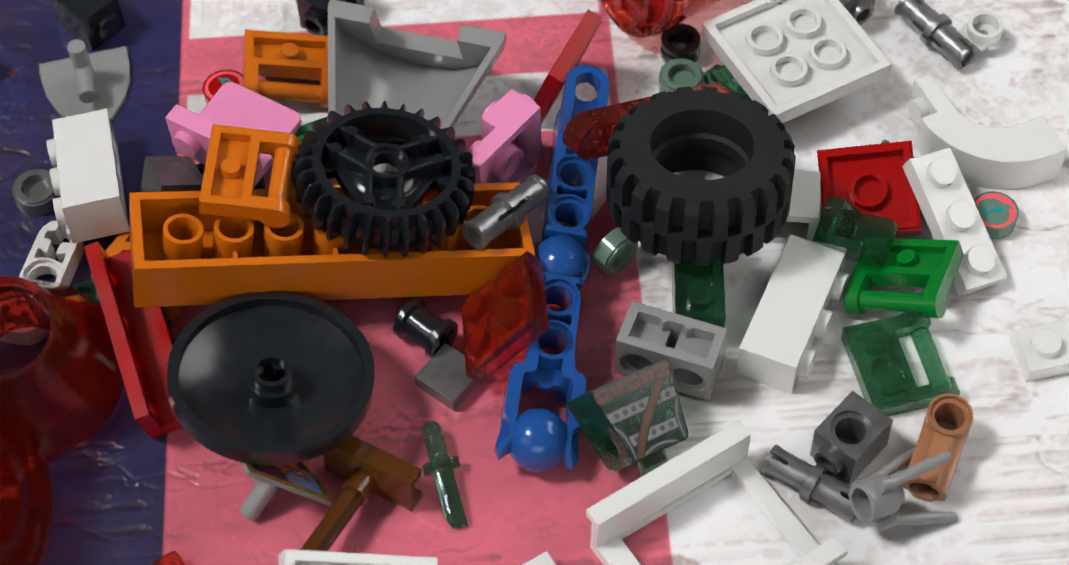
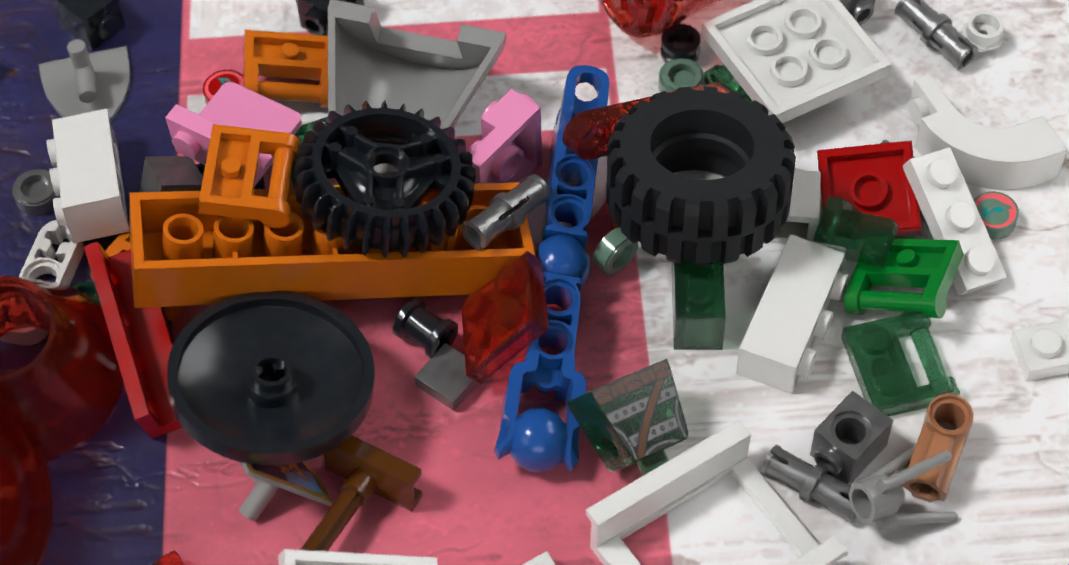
(442, 468): clear green piece -> none
(566, 61): red tile -> none
(690, 345): light grey brick -> none

